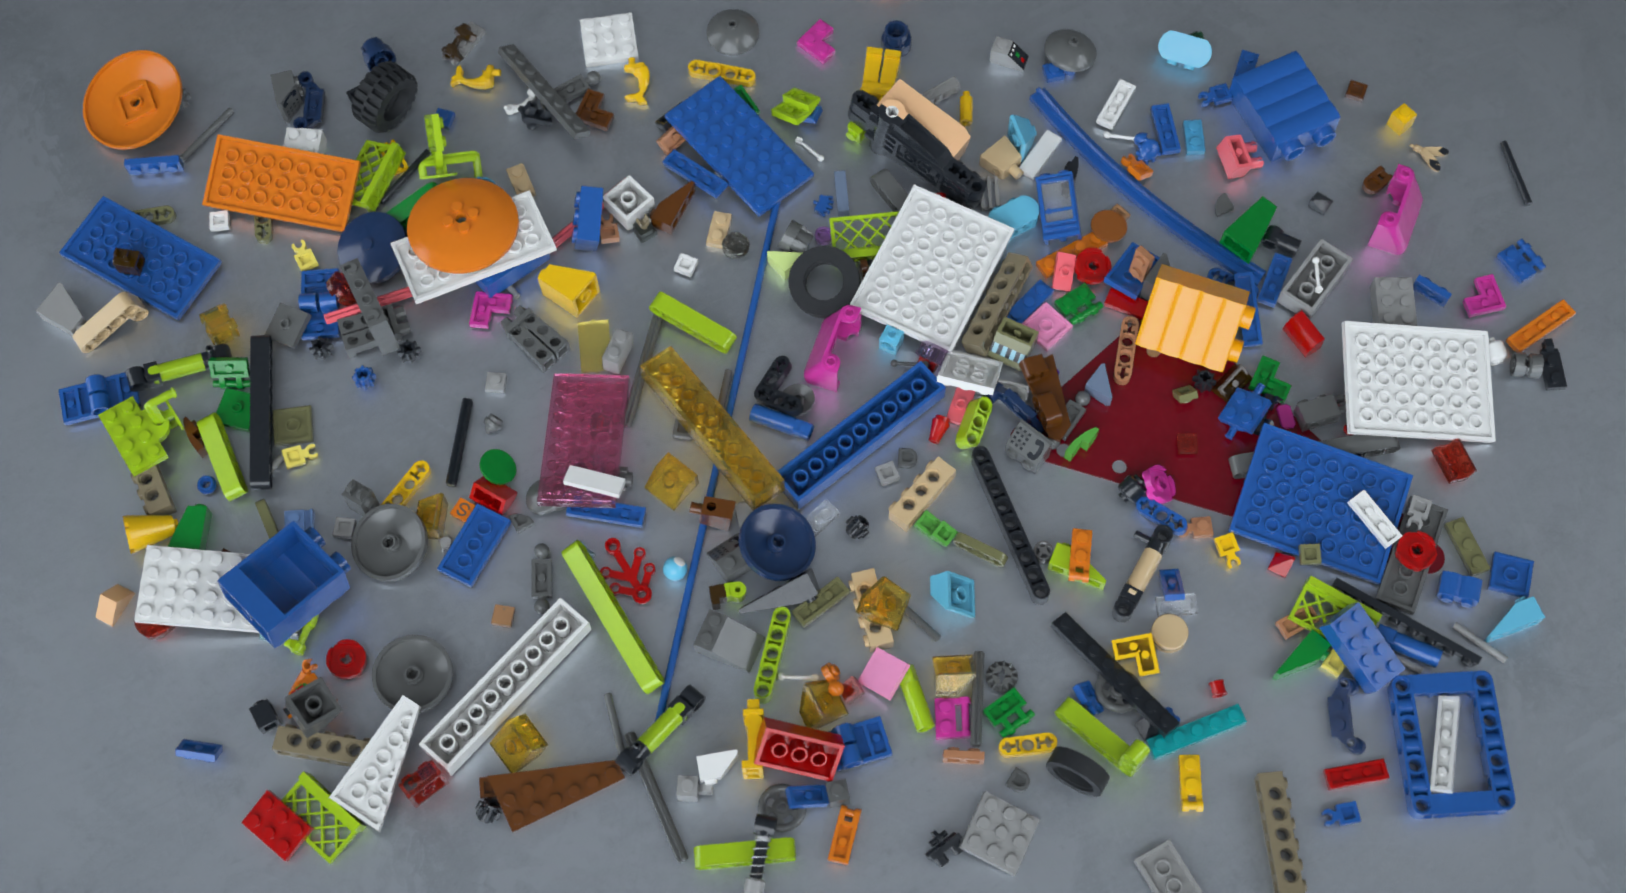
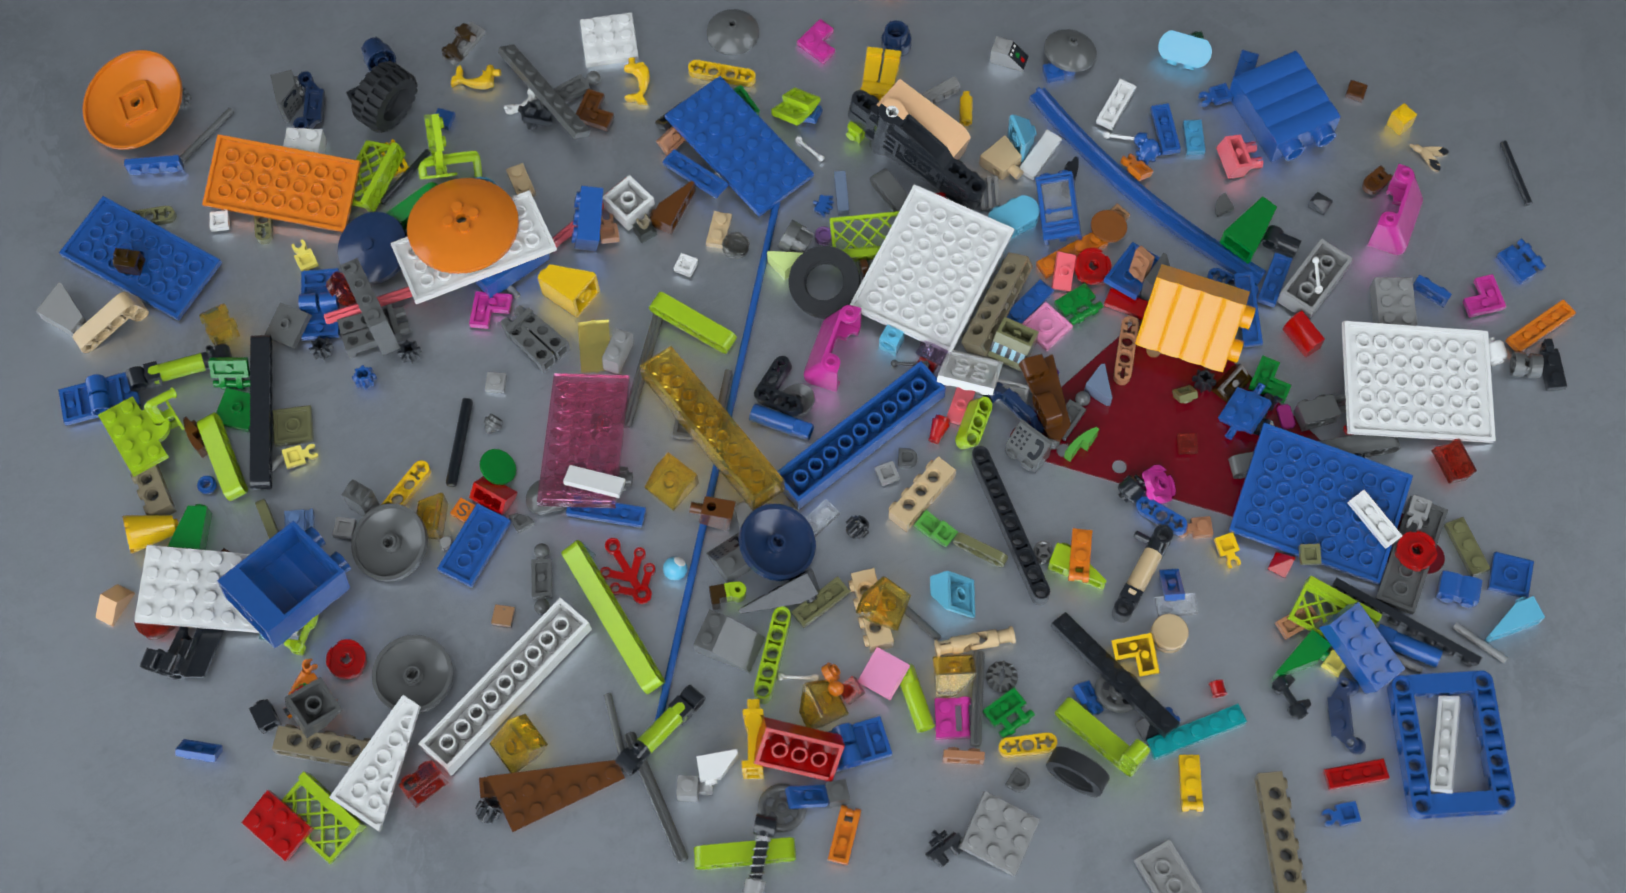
(186, 655): none -> black panel
(965, 643): none -> tan piece
(1296, 708): none -> black piece

